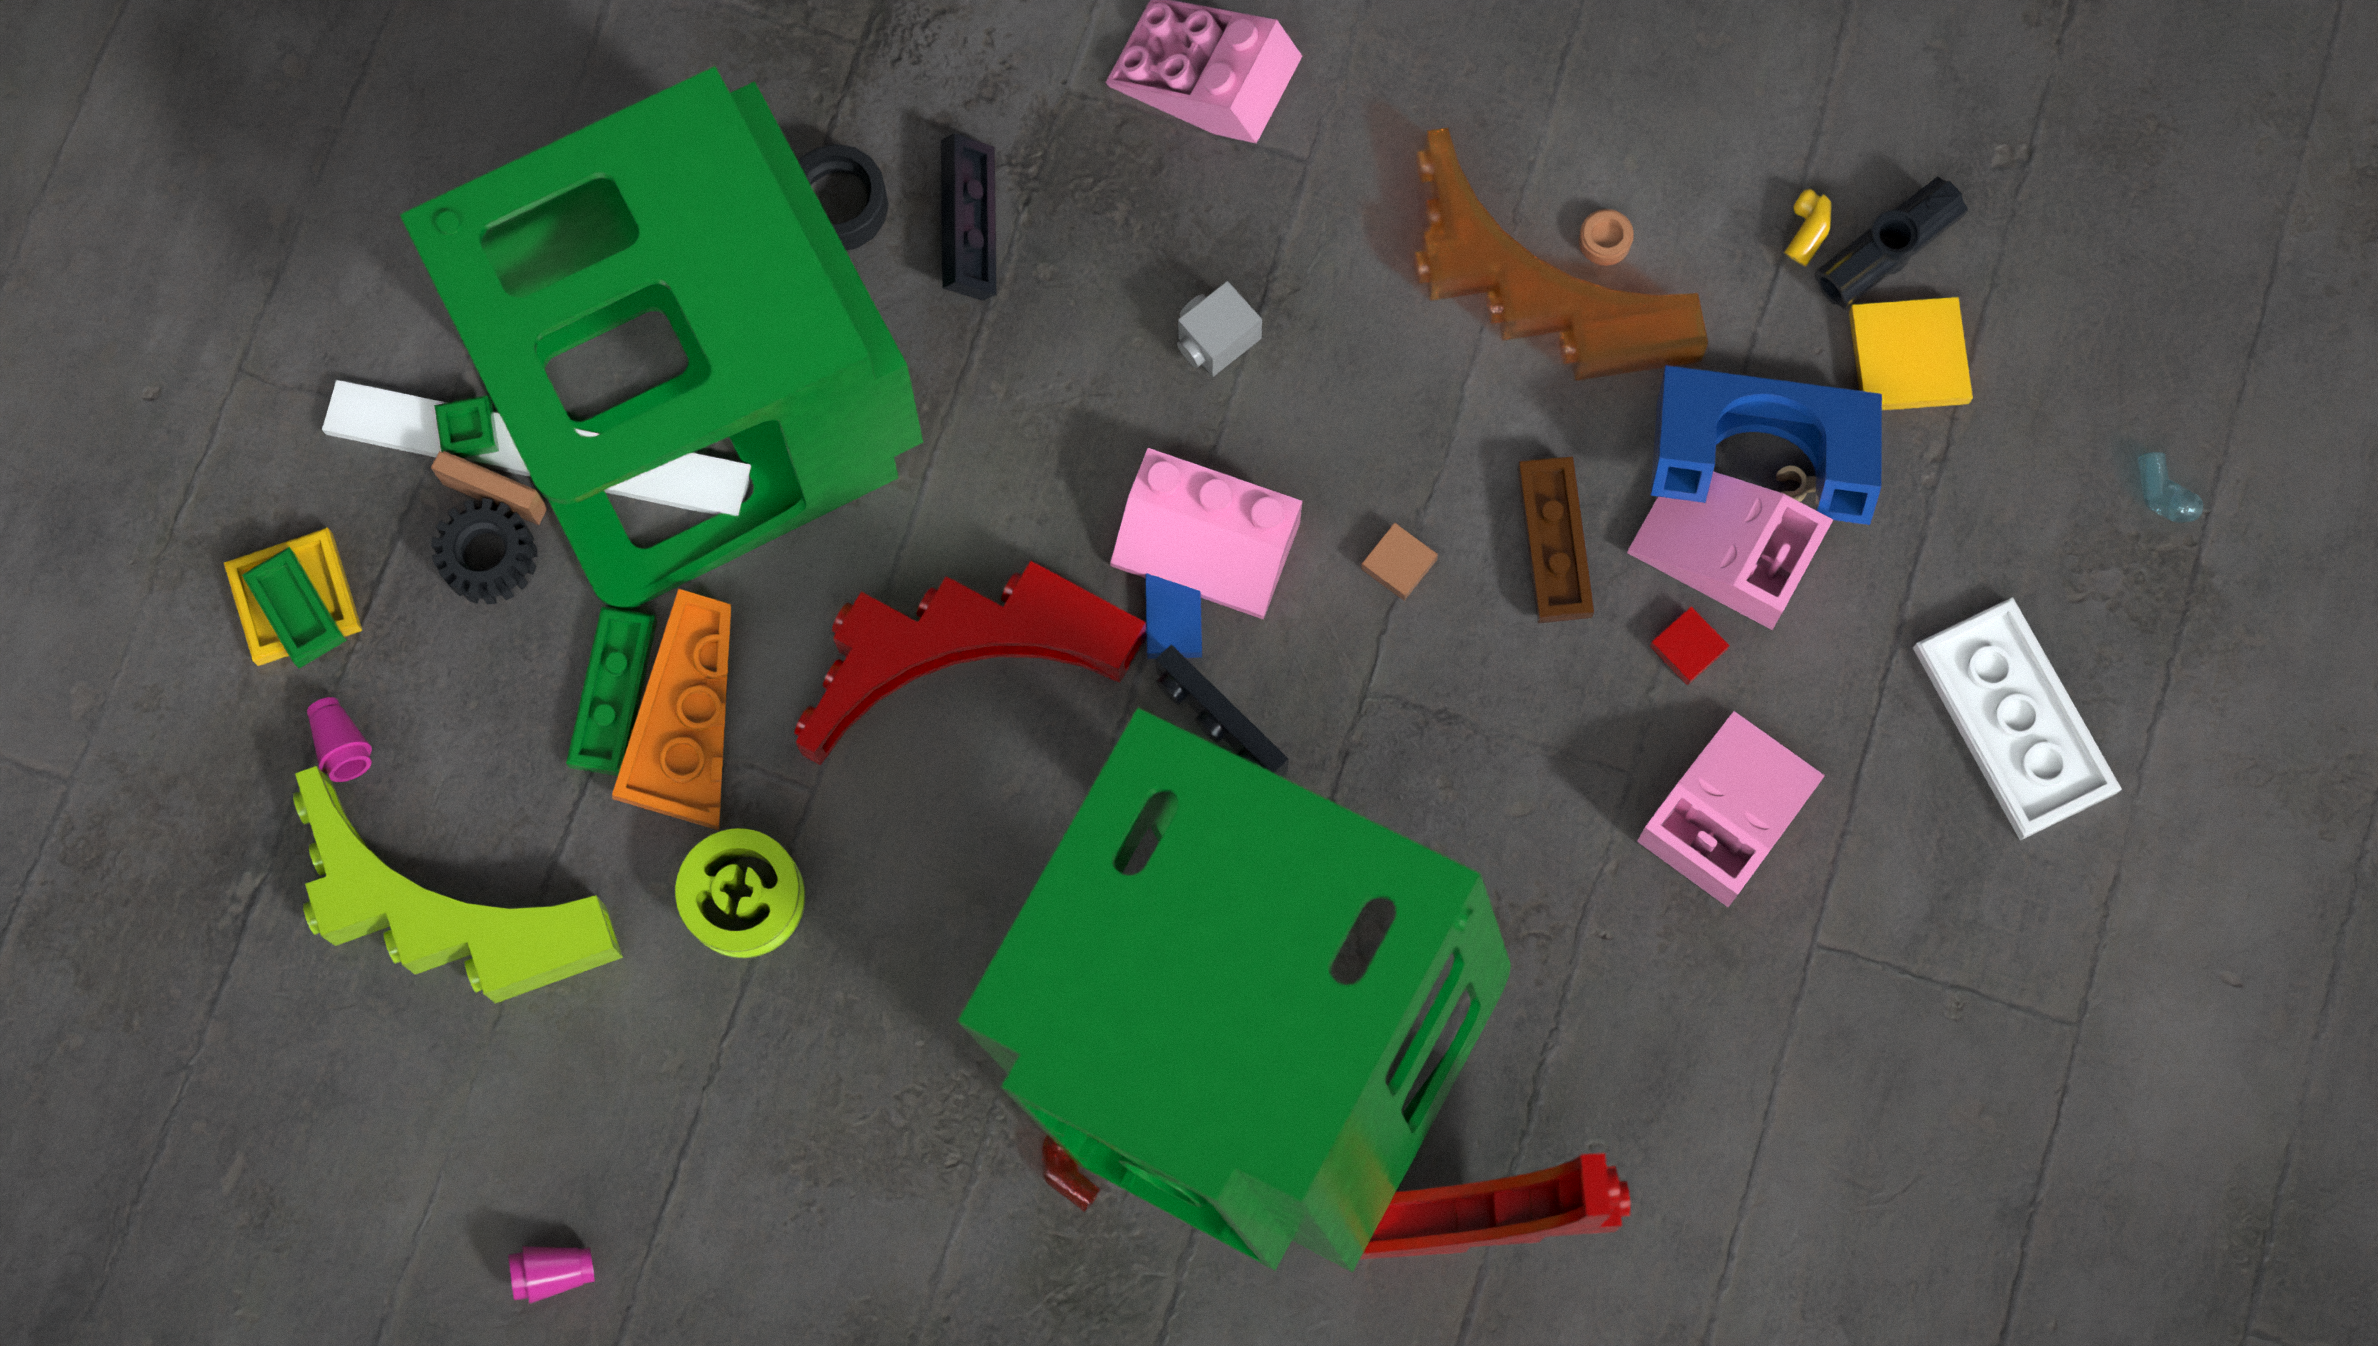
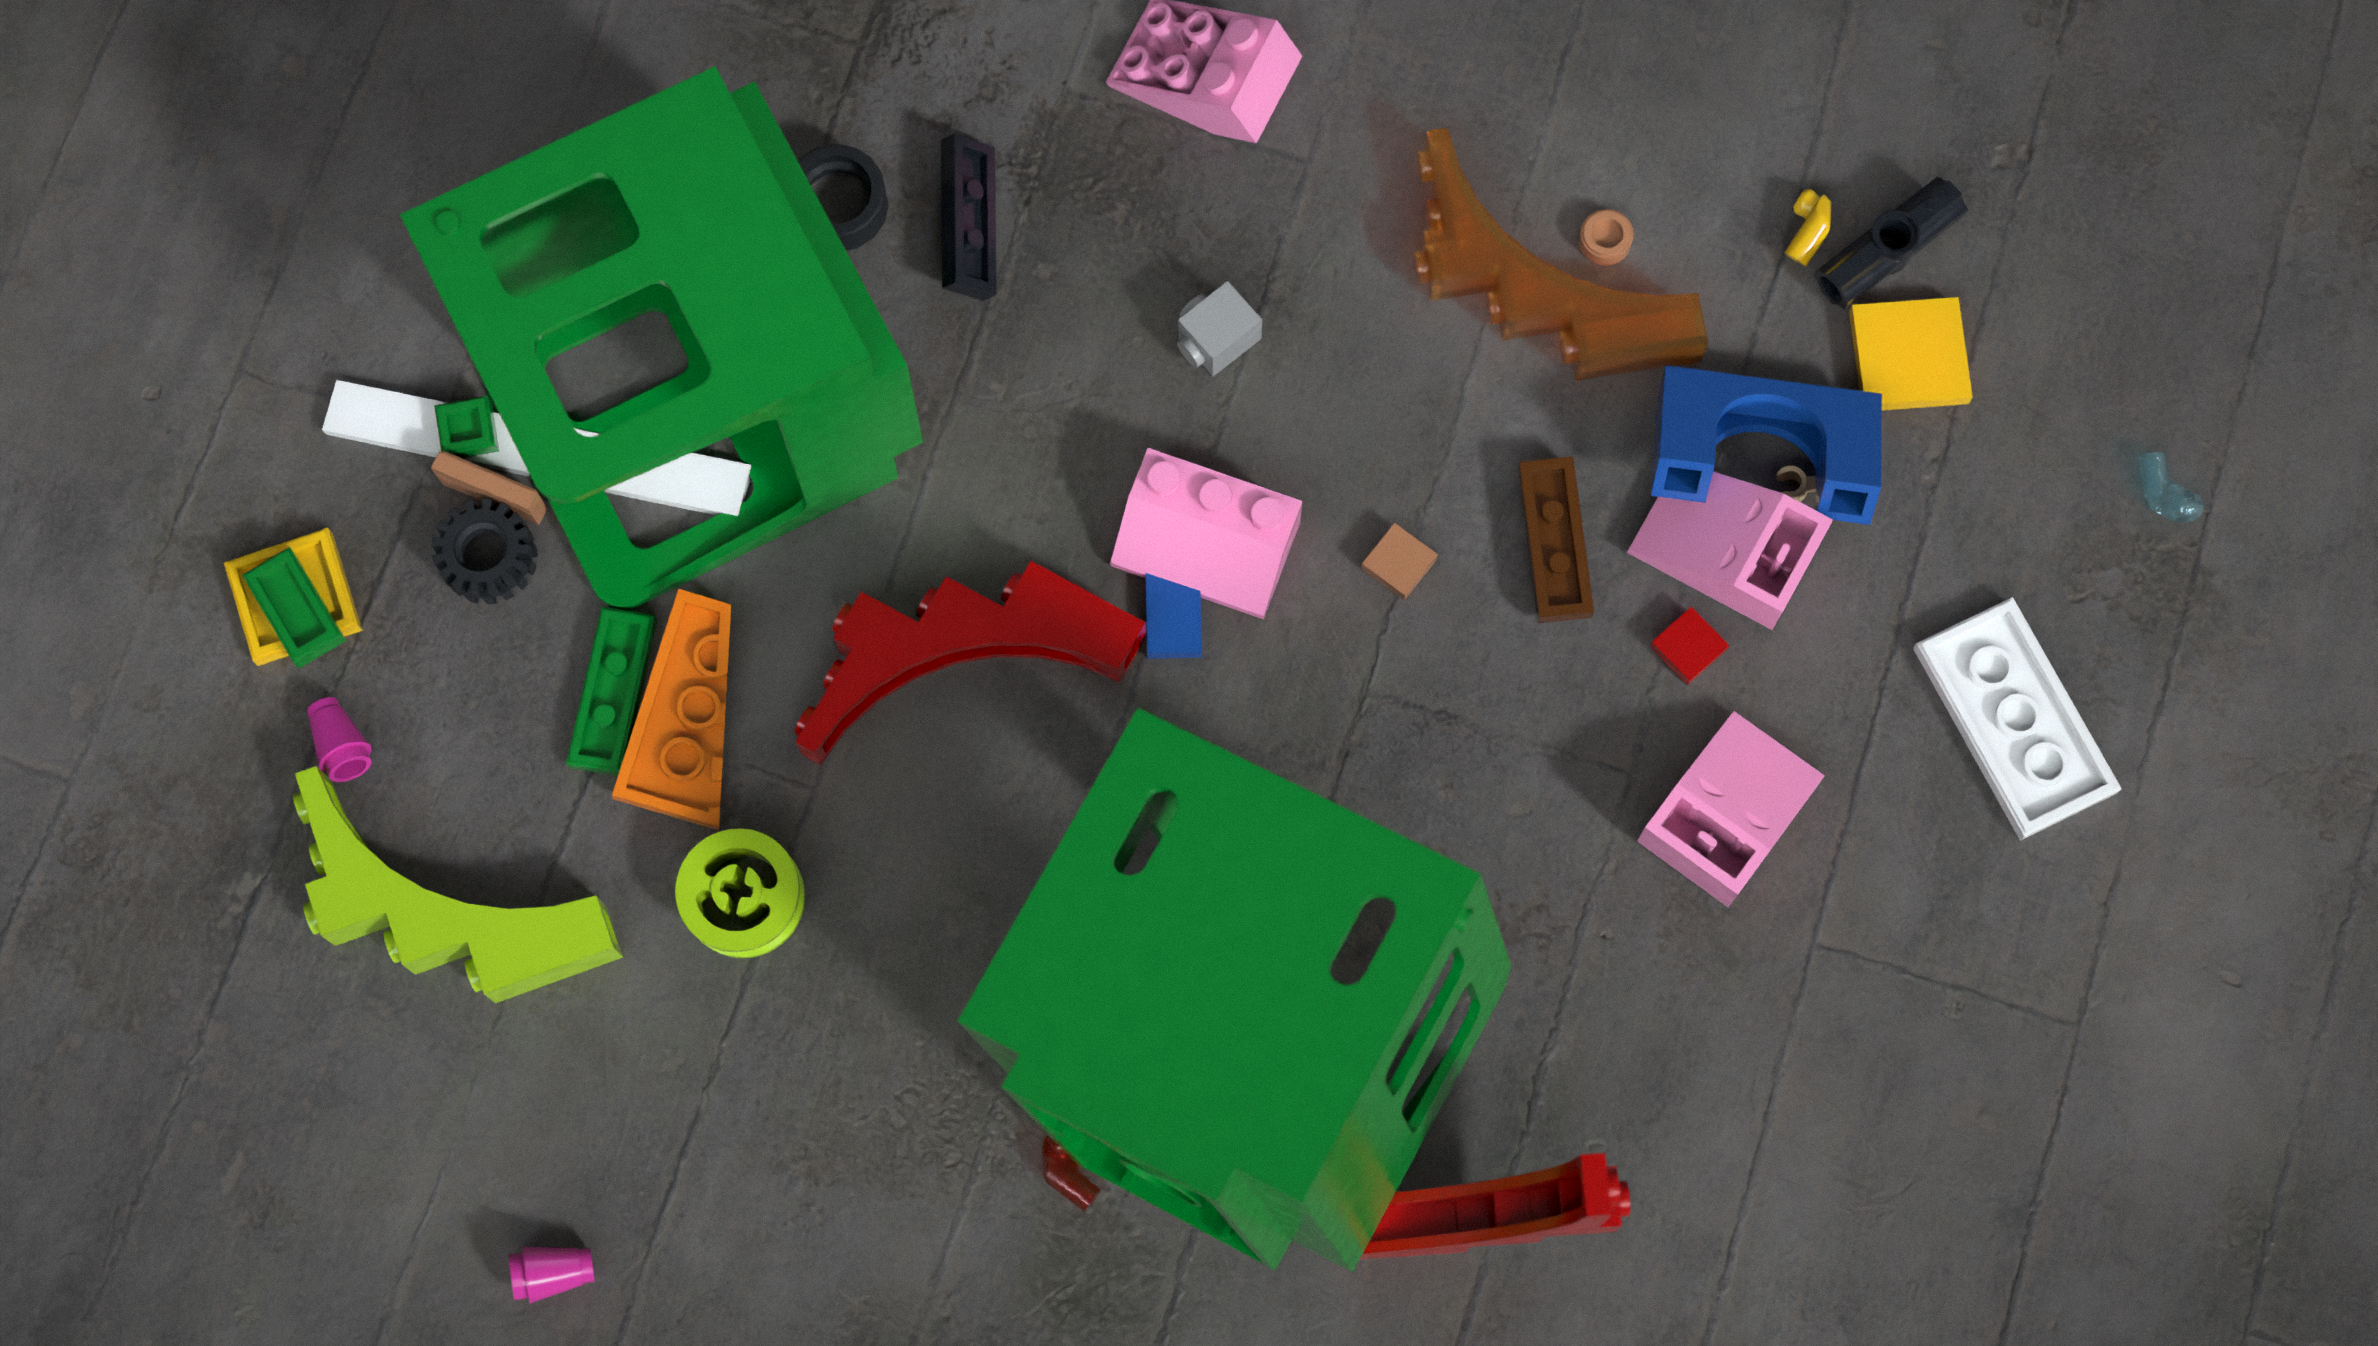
(1216, 714): black plate -> none

